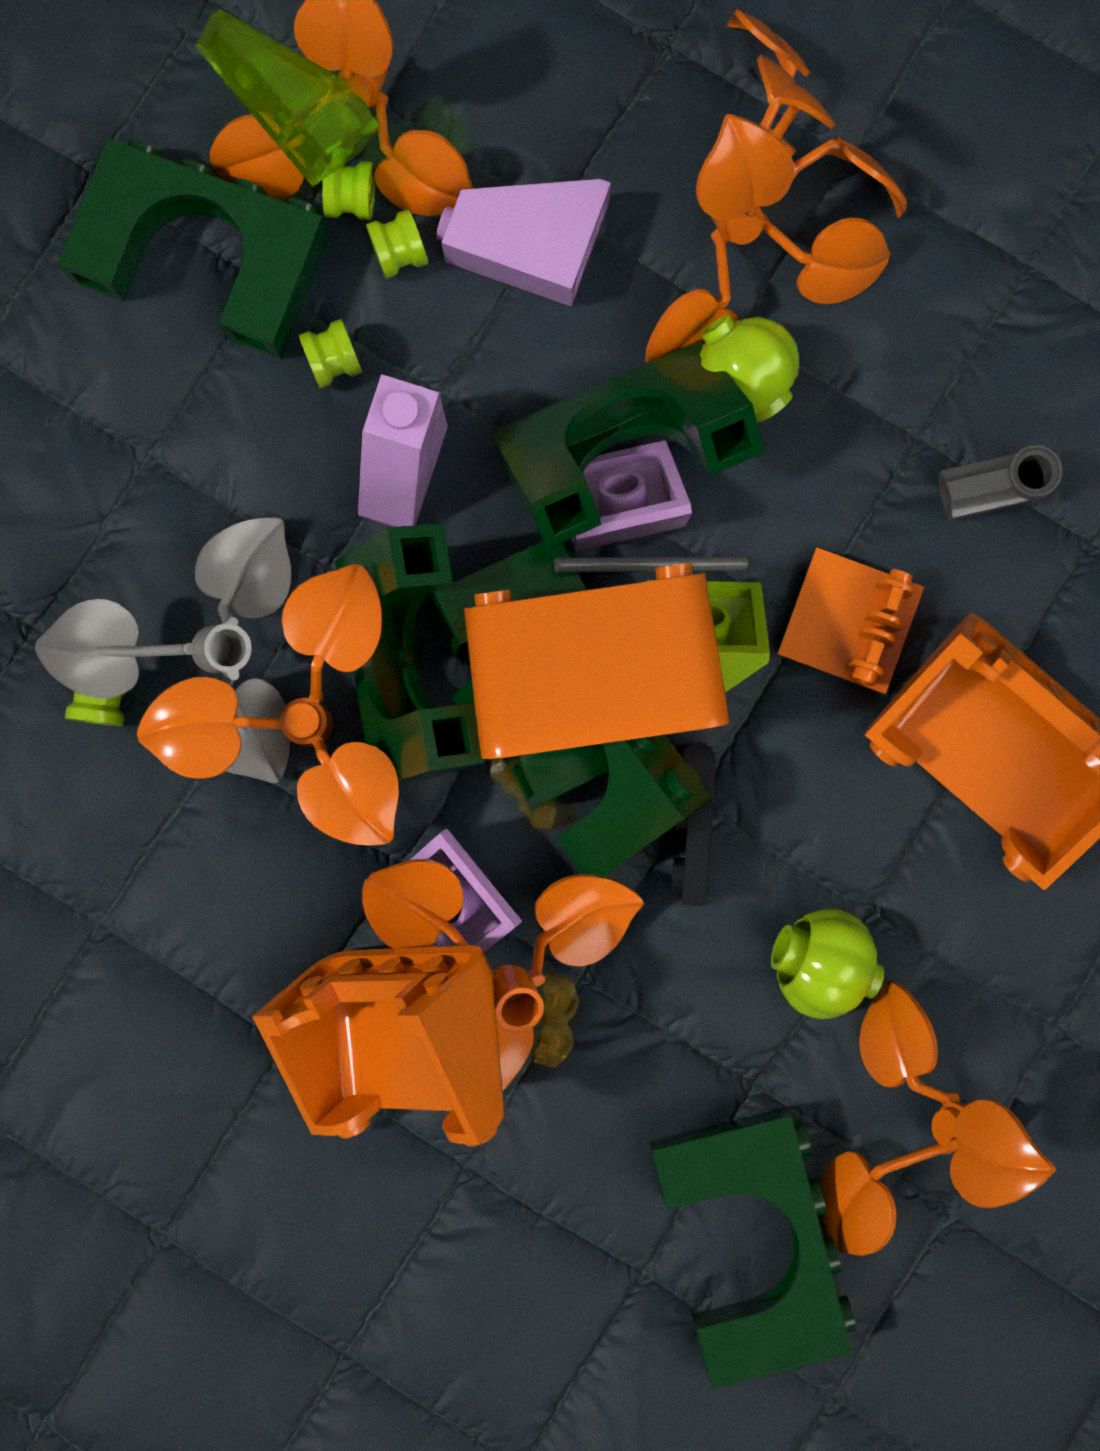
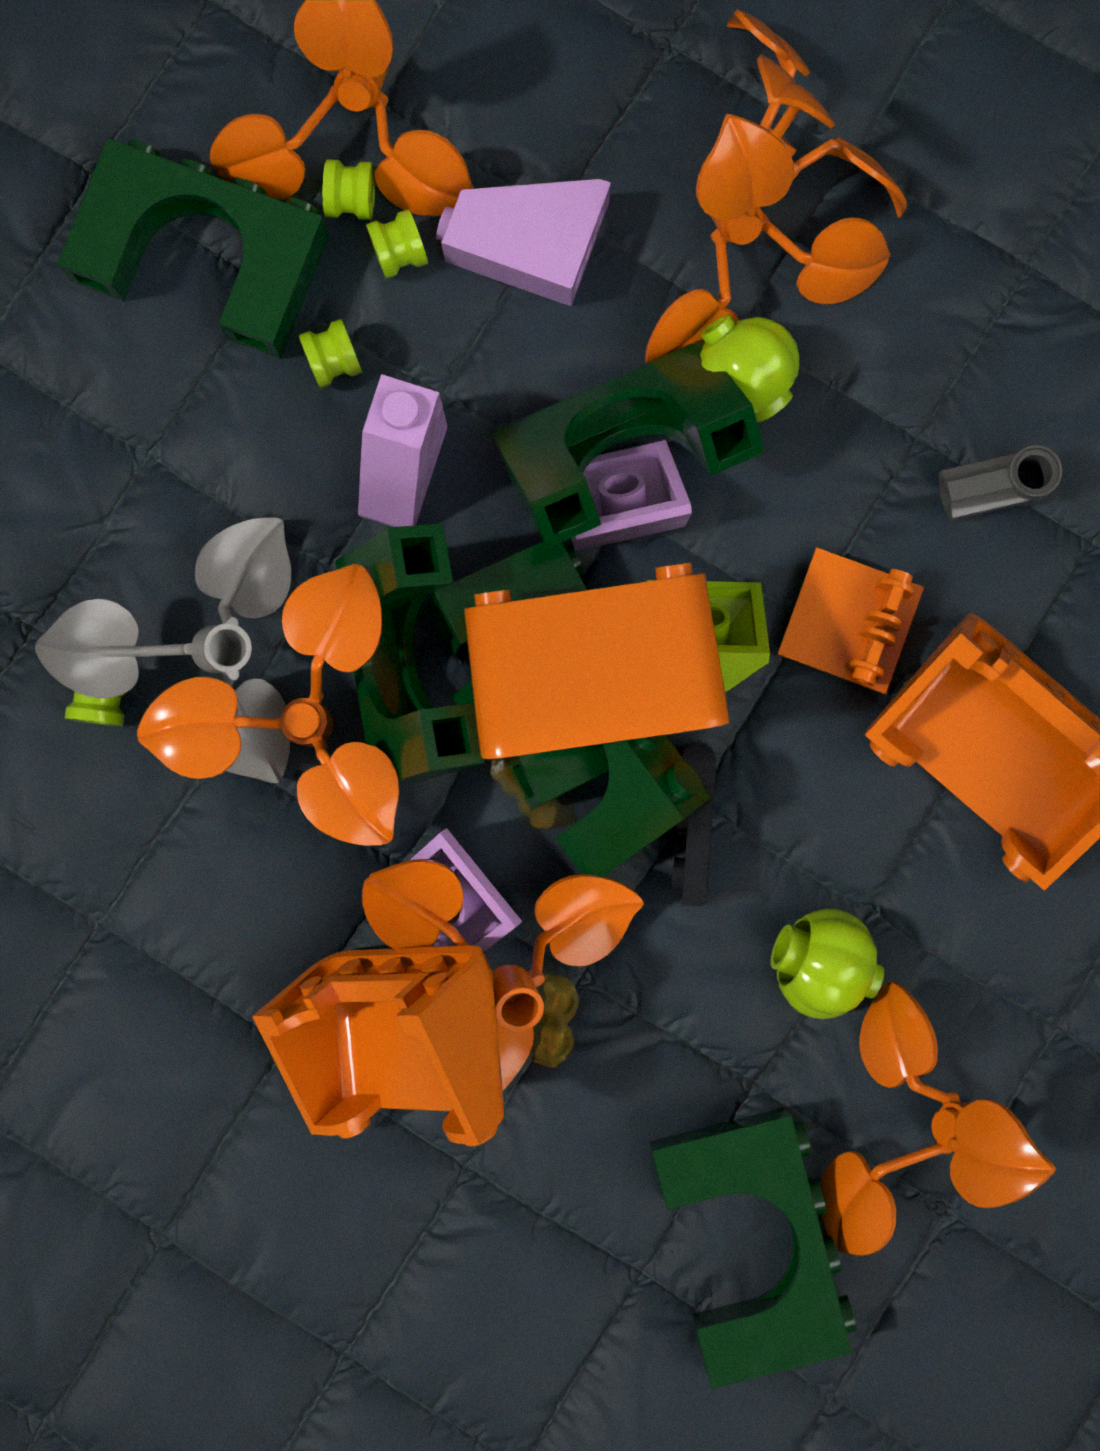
(293, 99): clear neon green slope -> none
(648, 564): dark grey axle -> none

